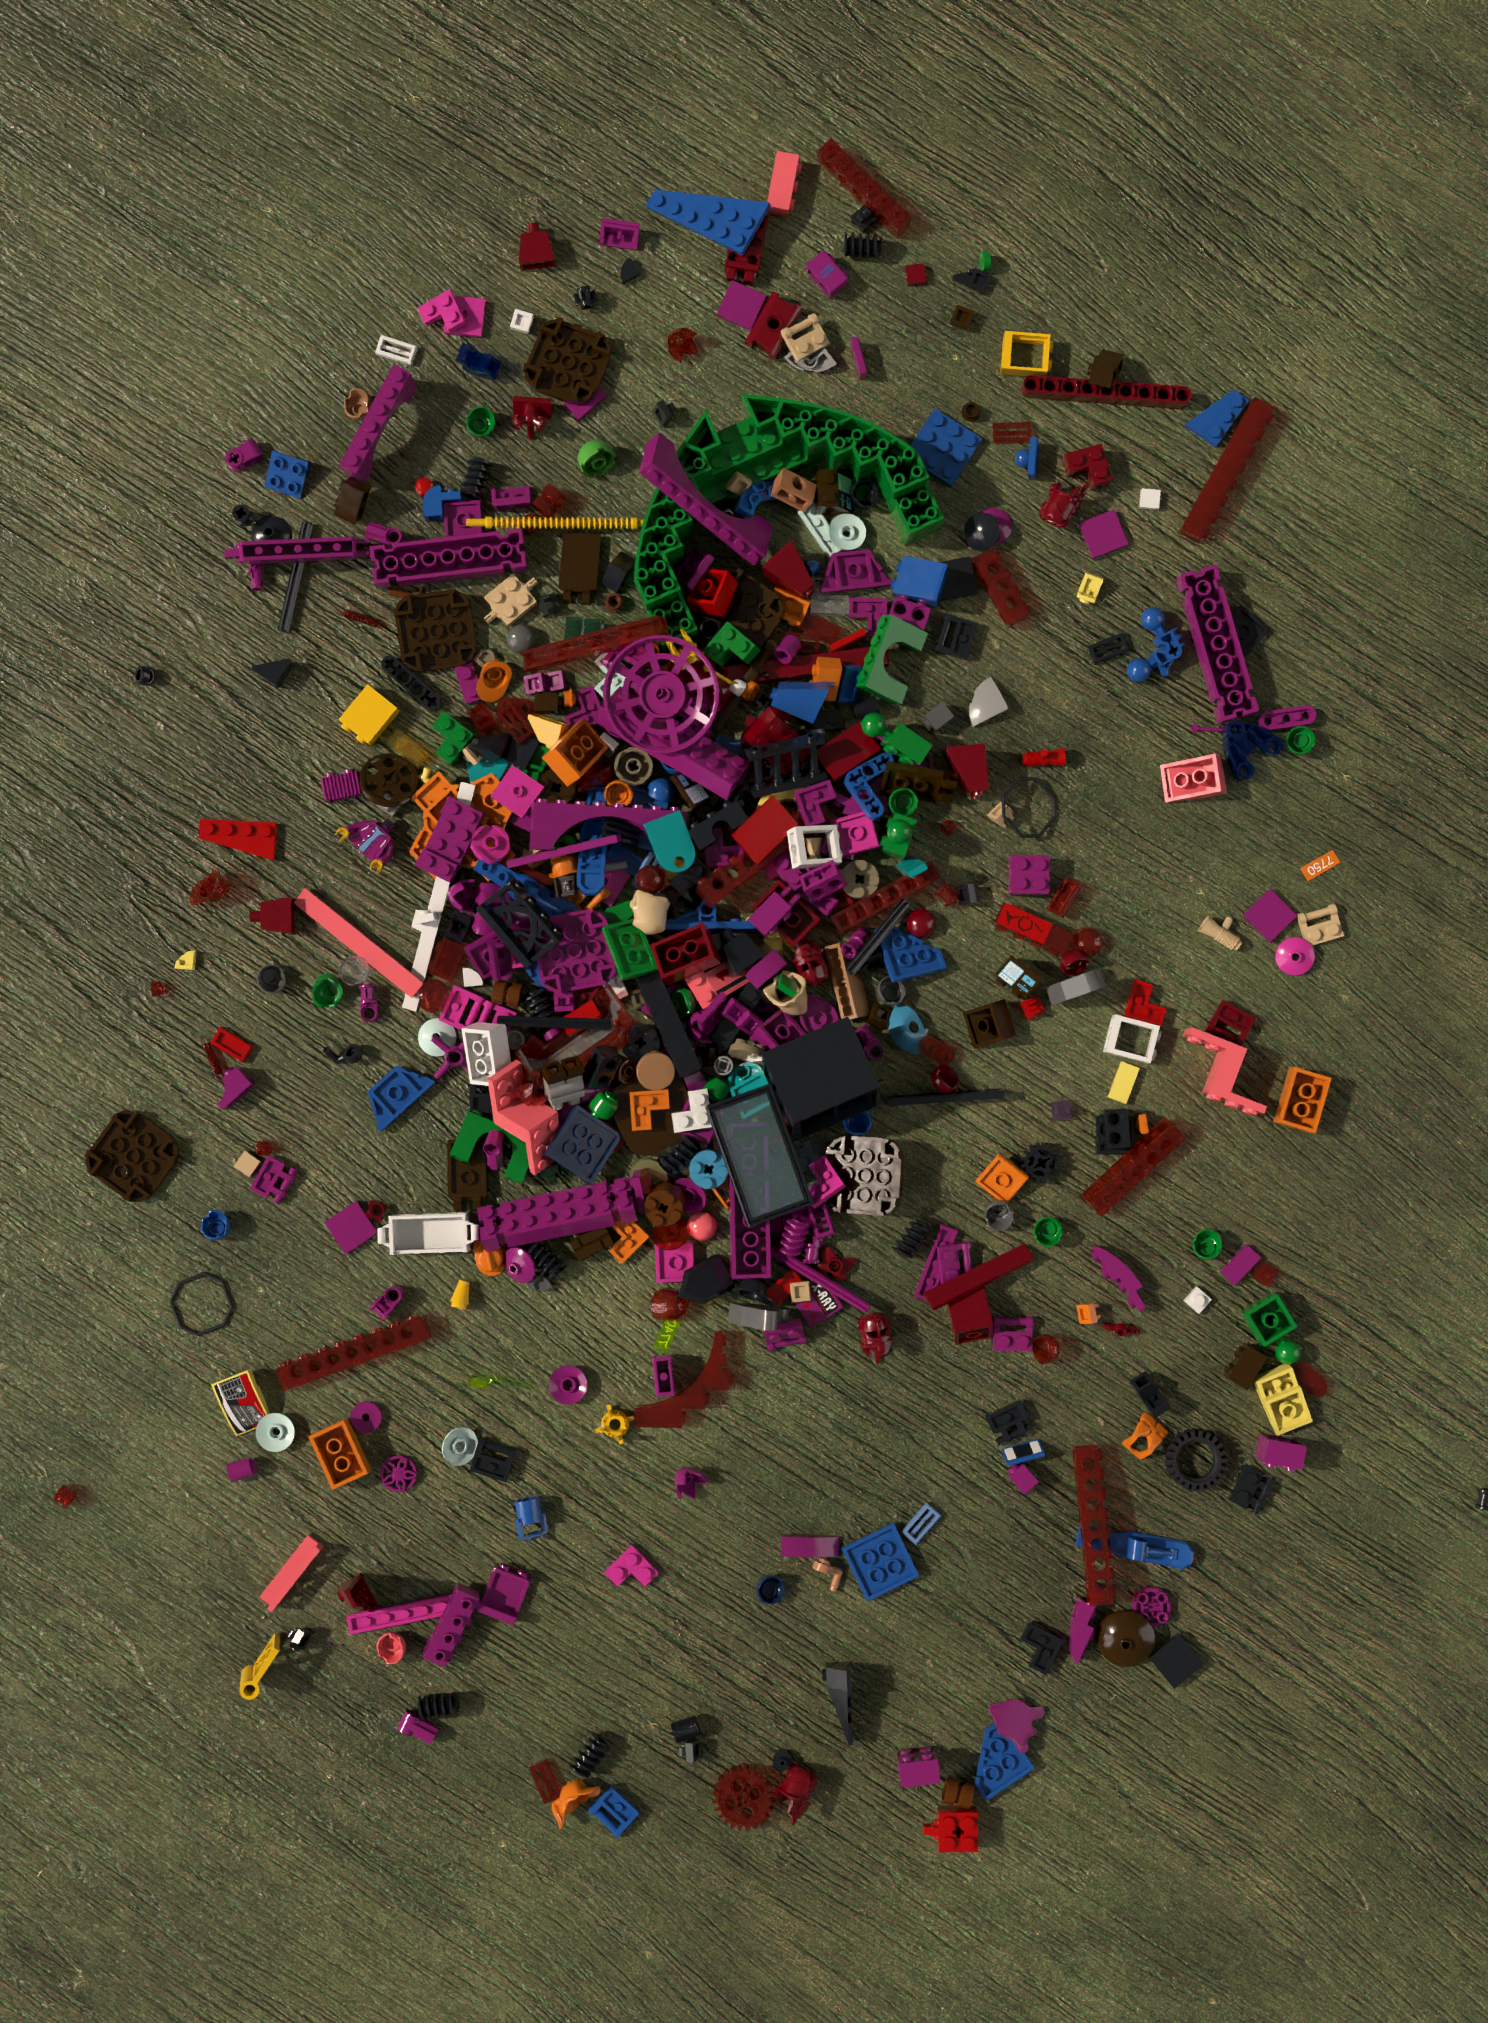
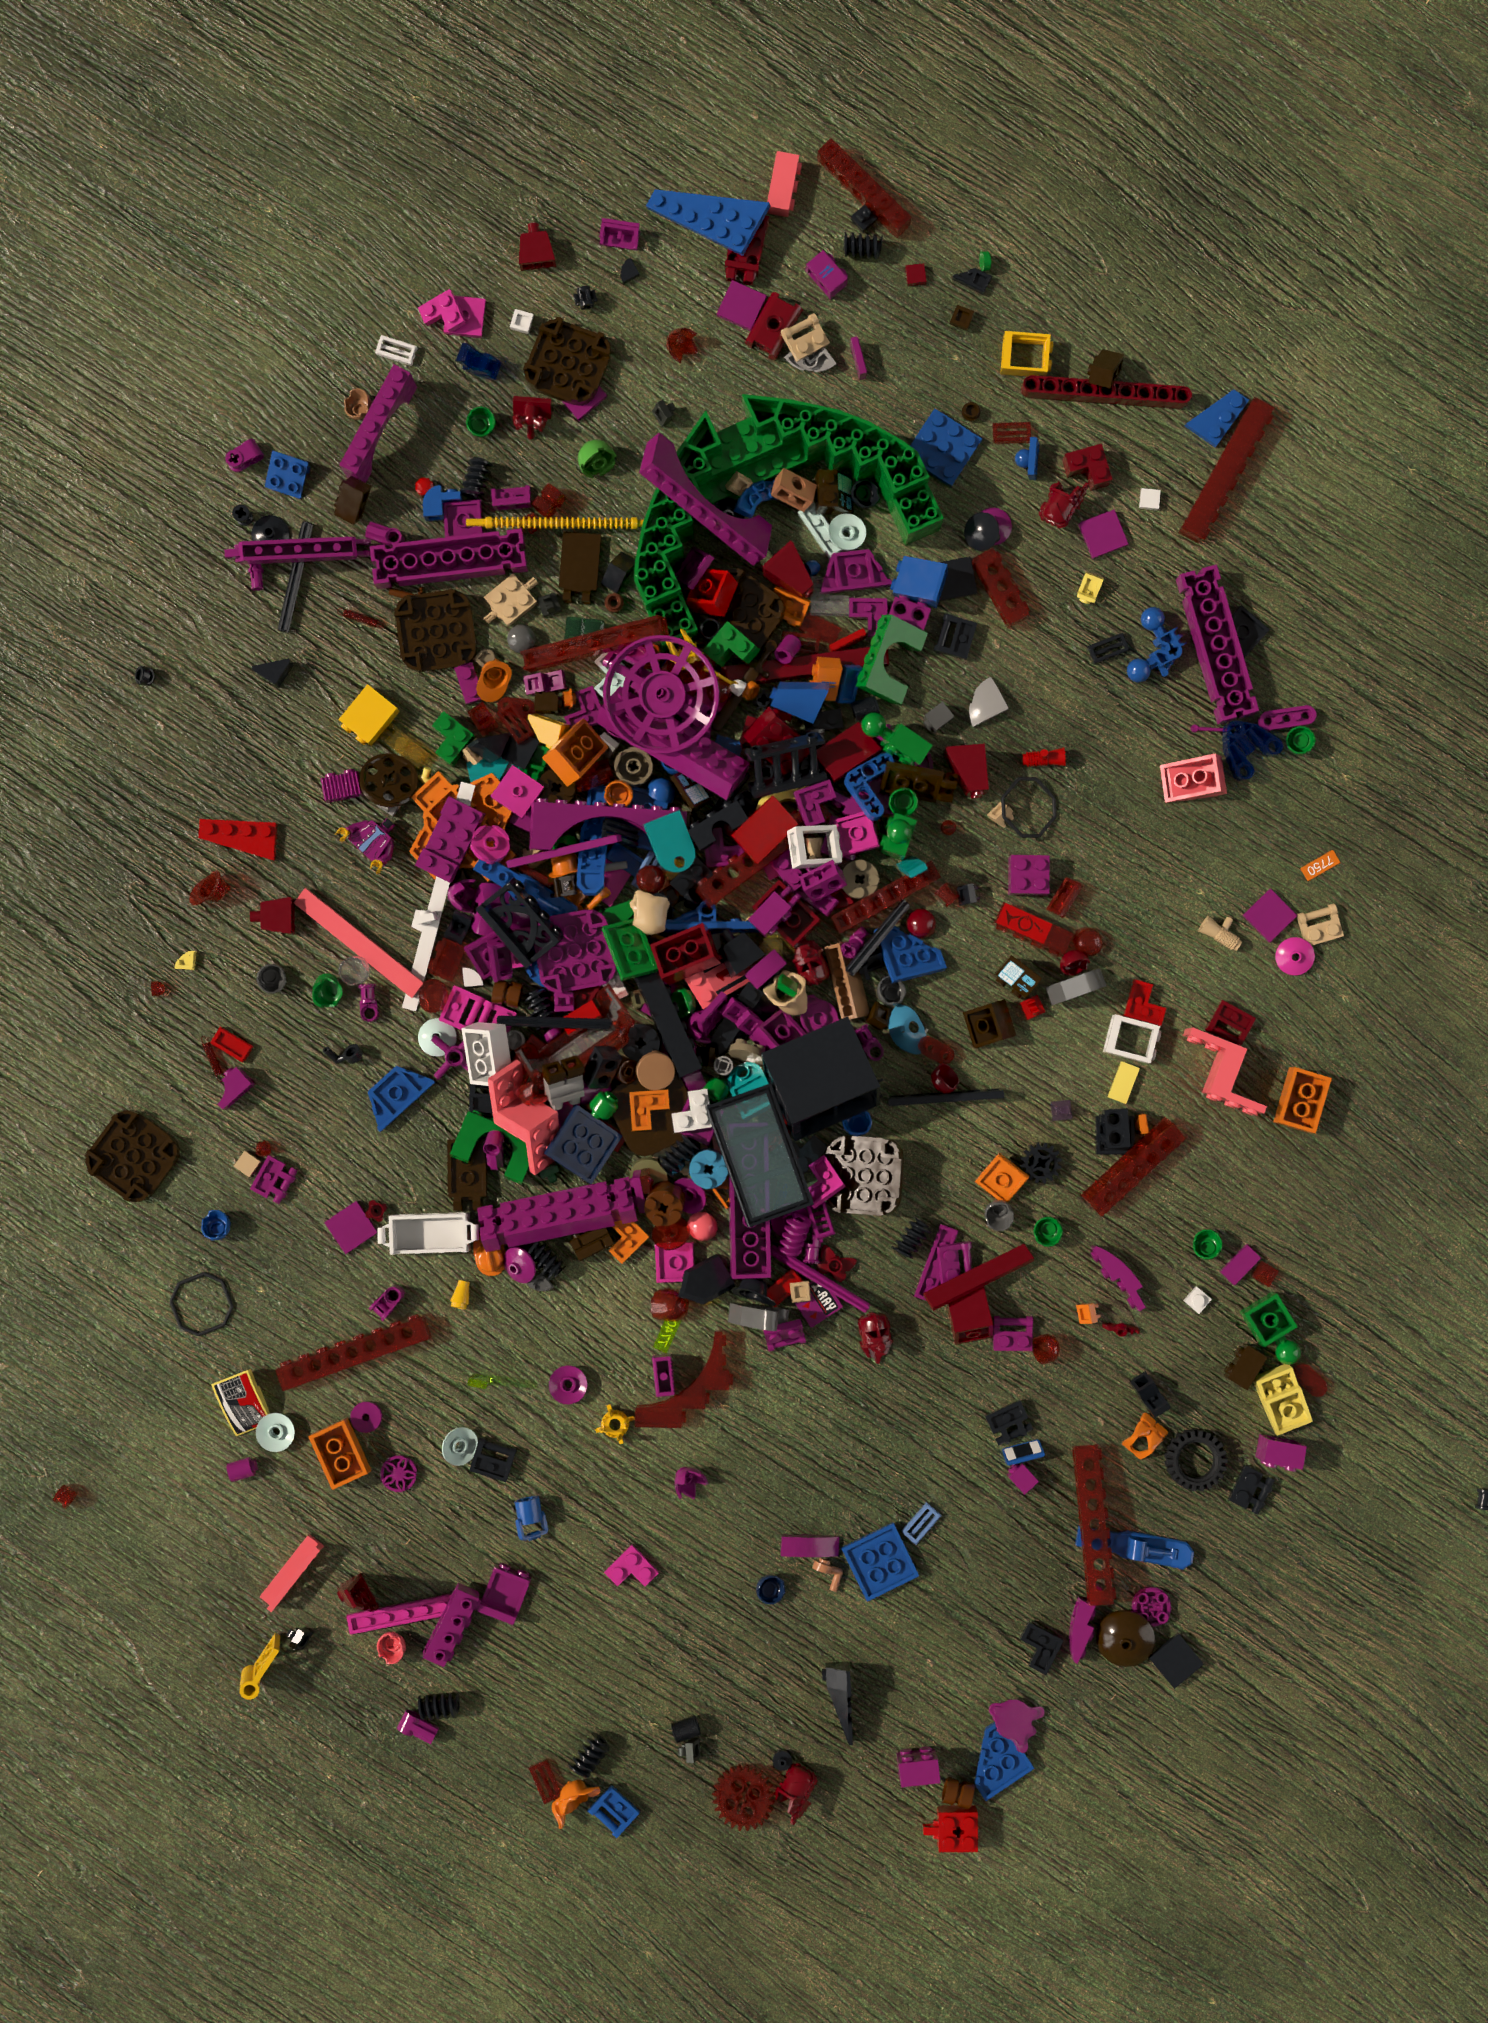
(411, 683): black beam -> none

